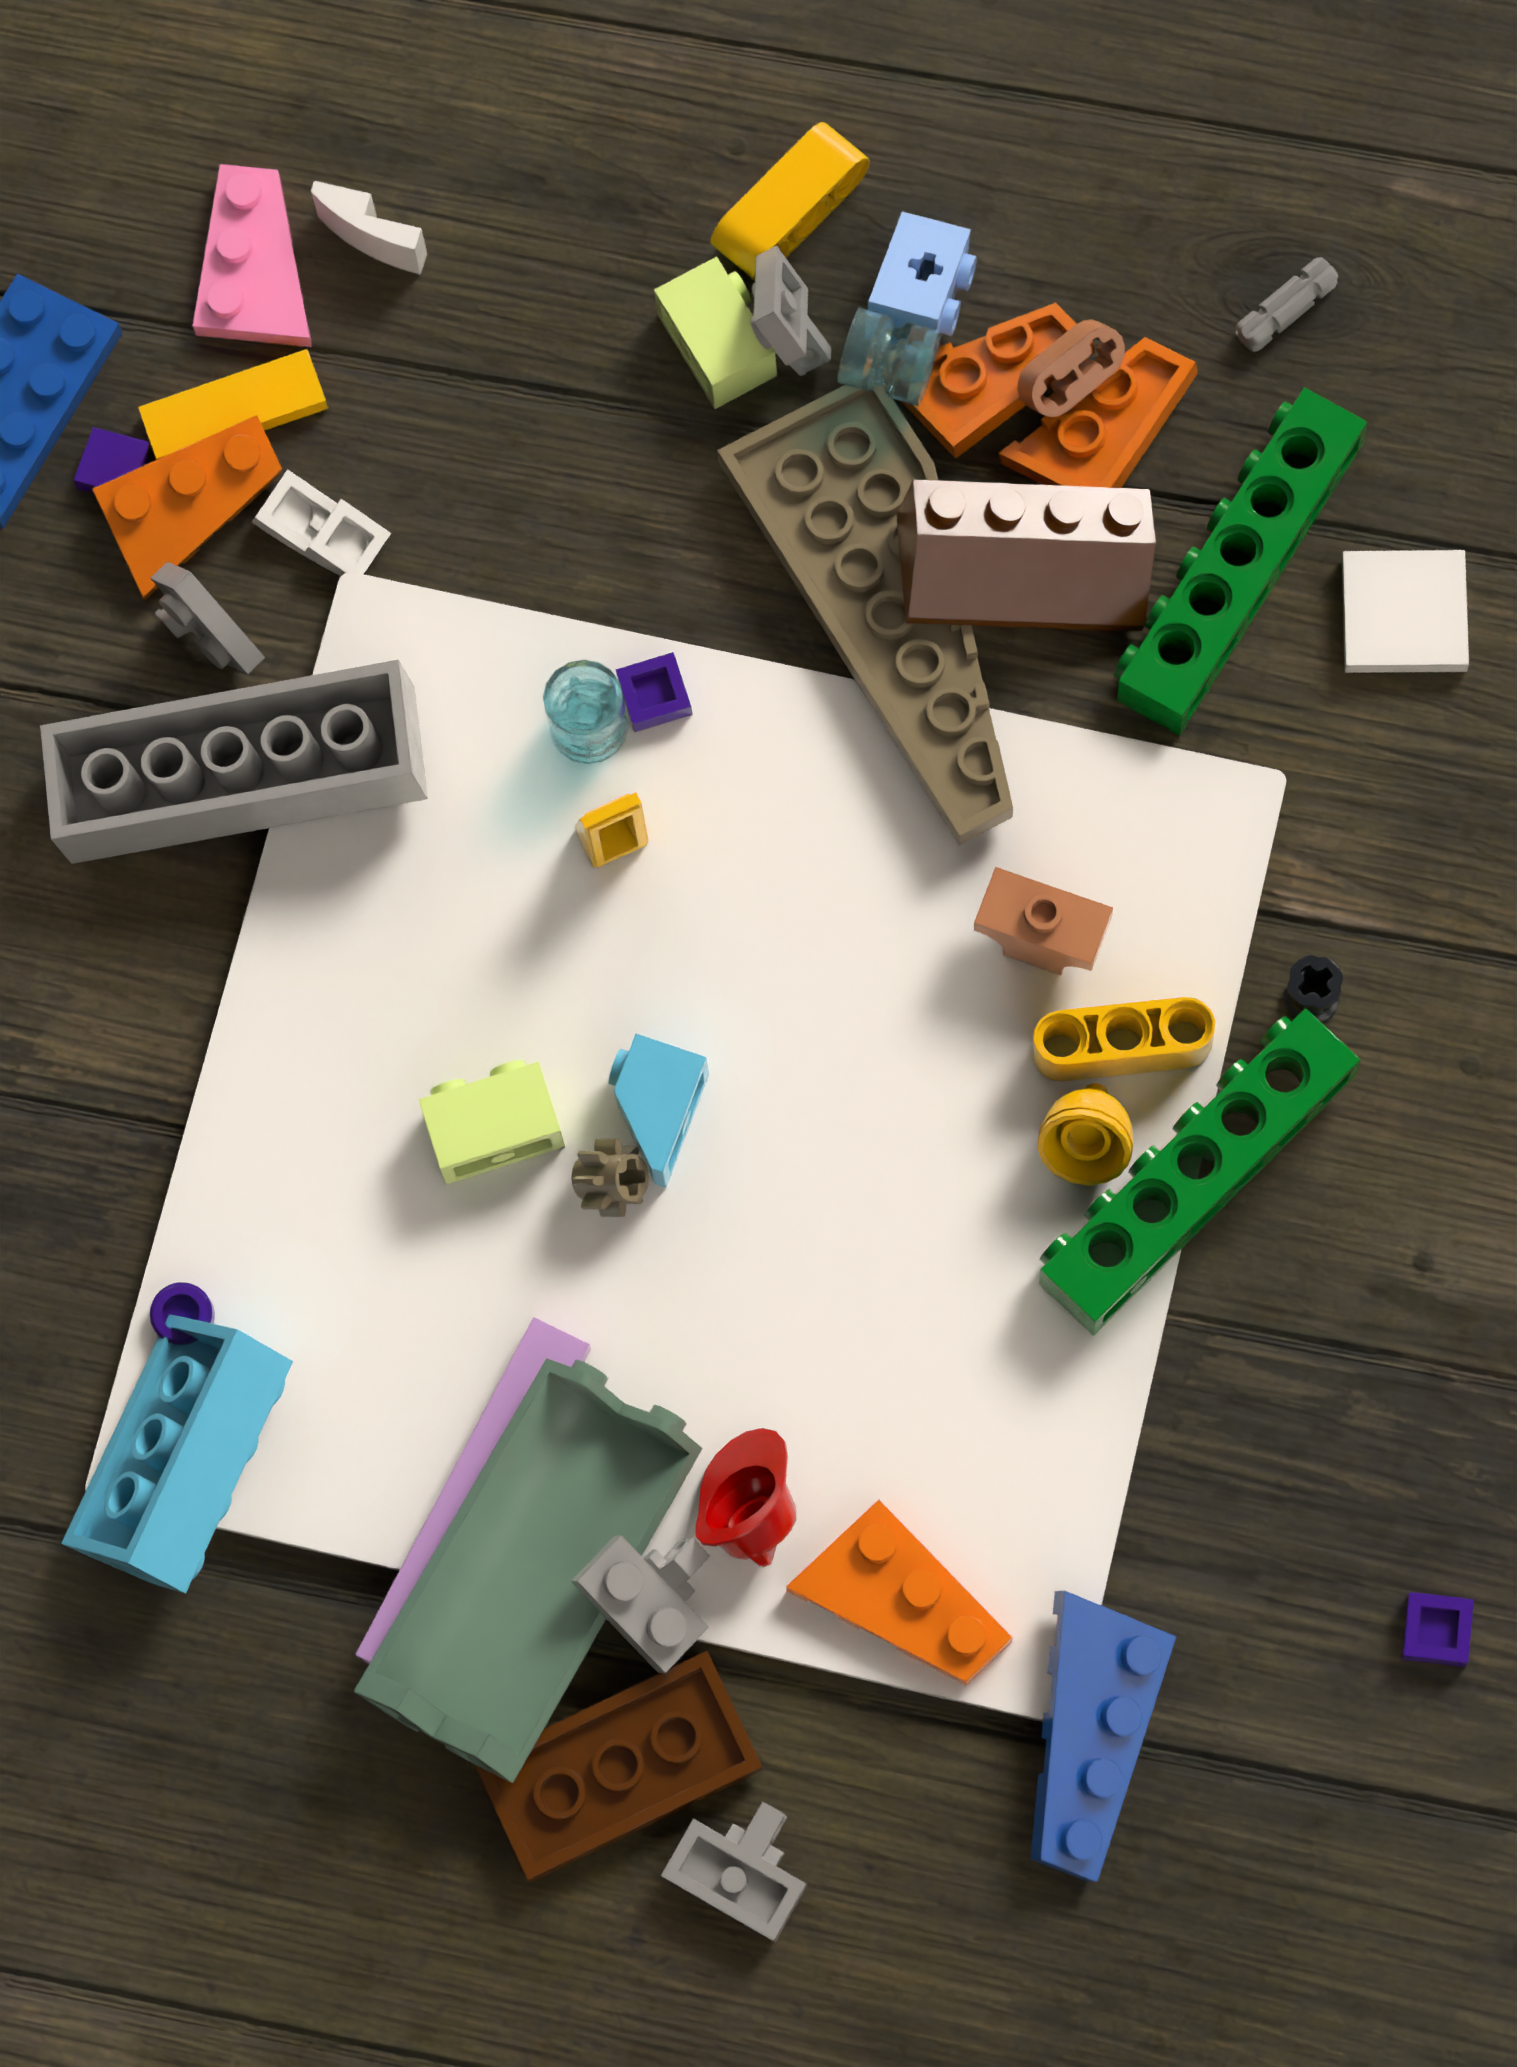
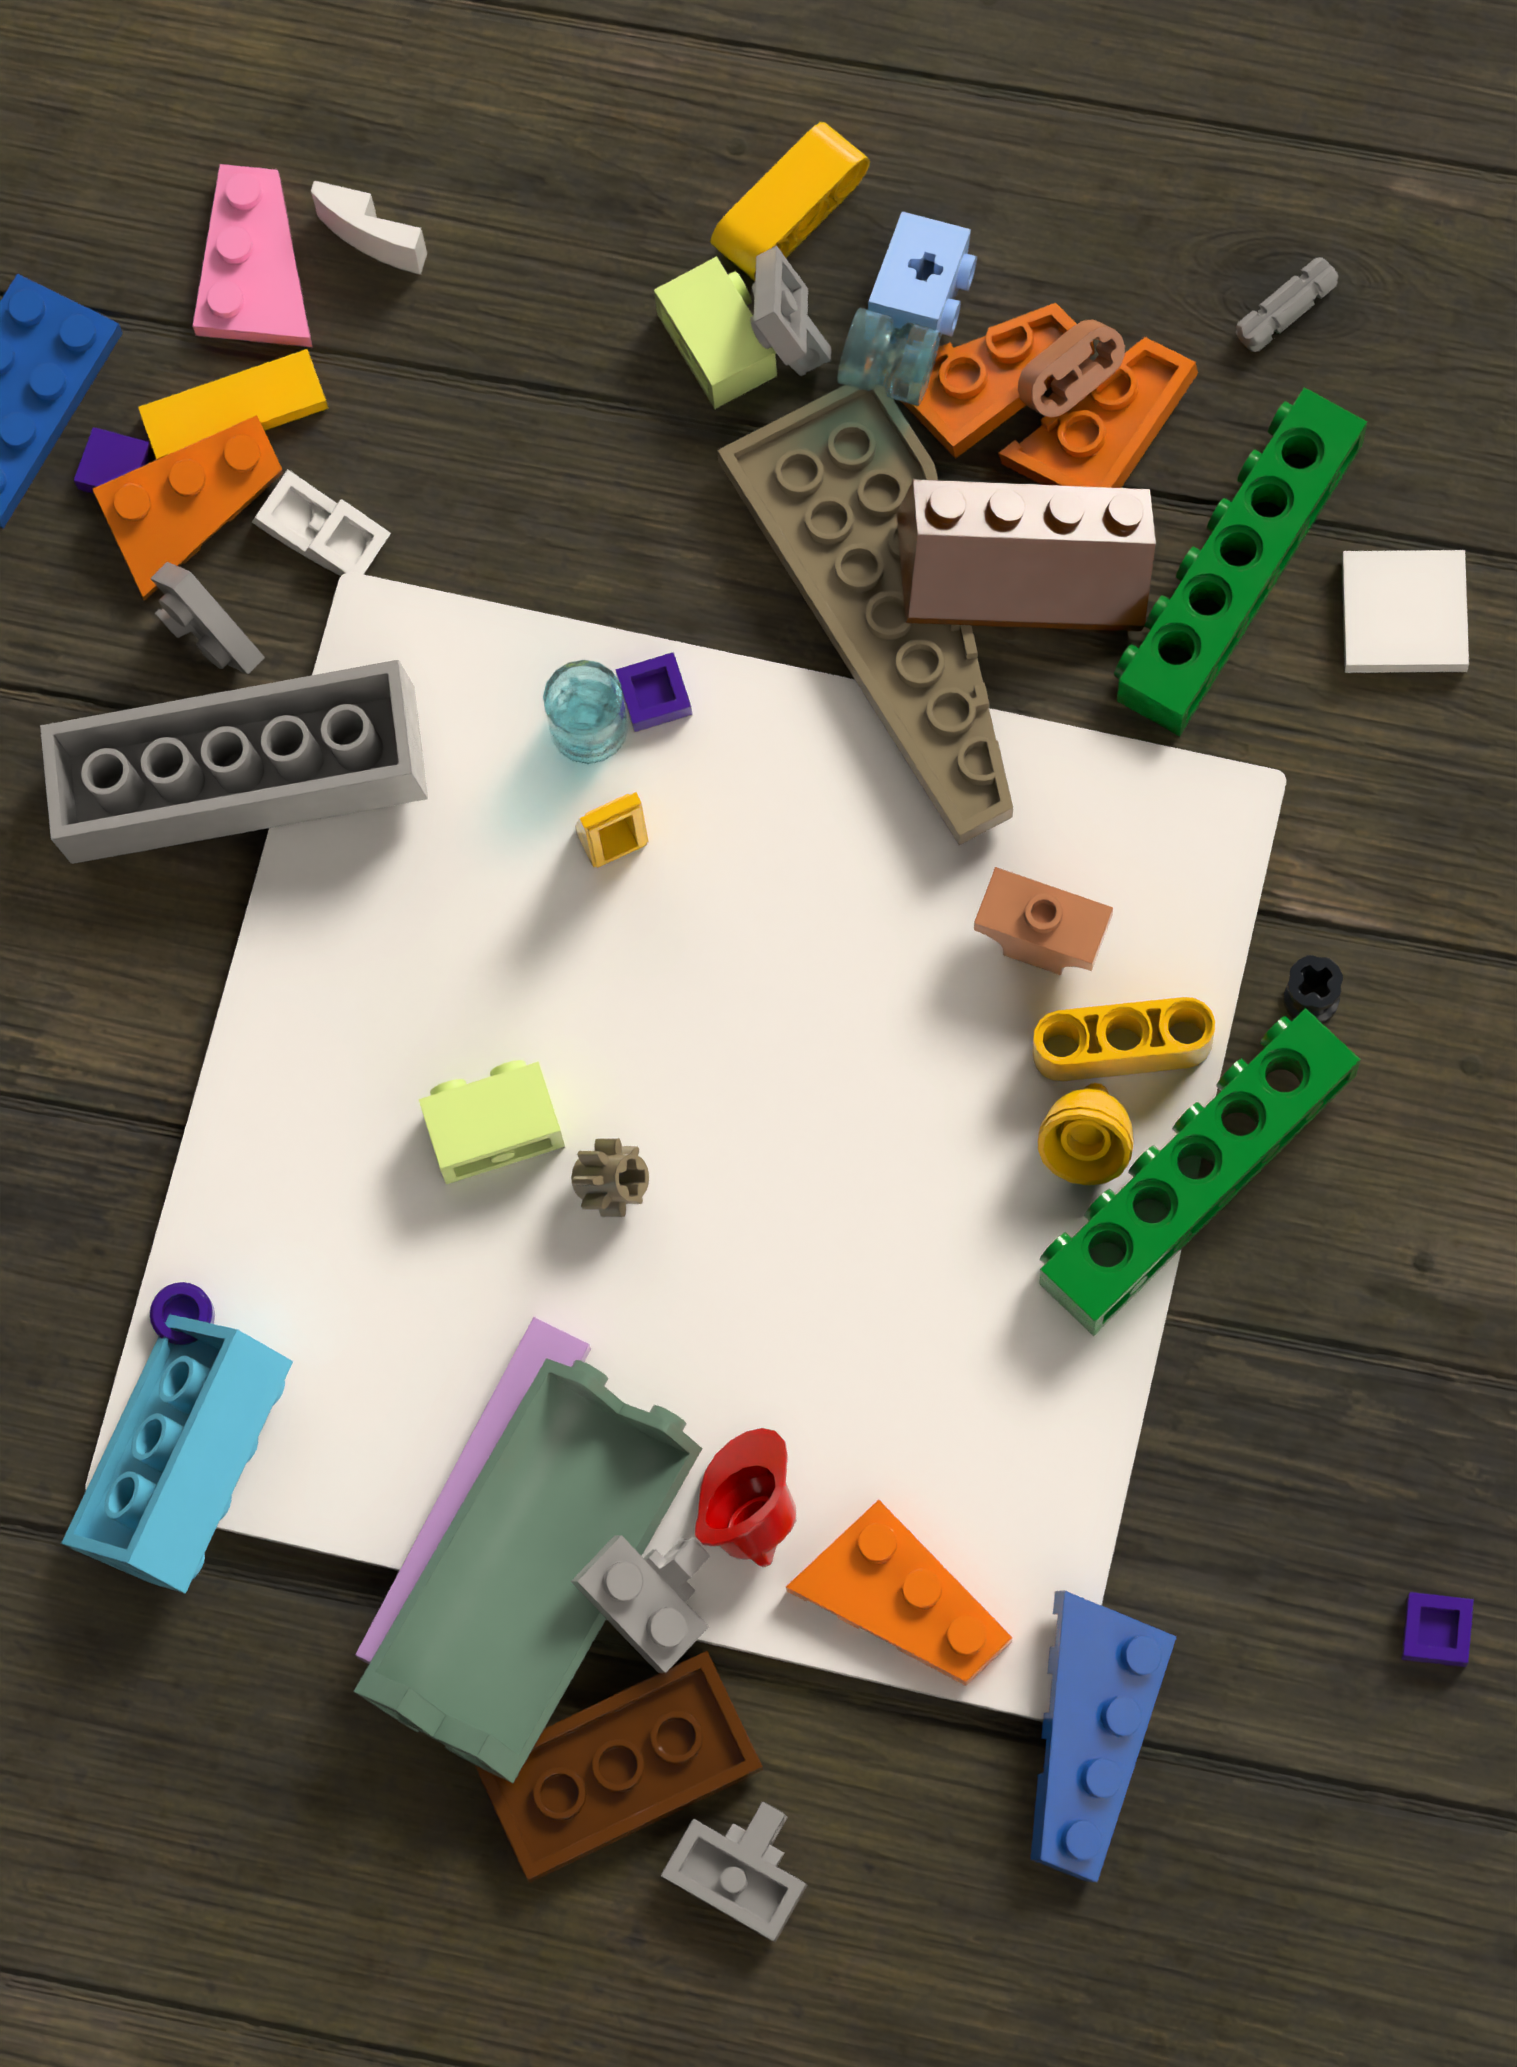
(657, 1098): medium azure slope -> none

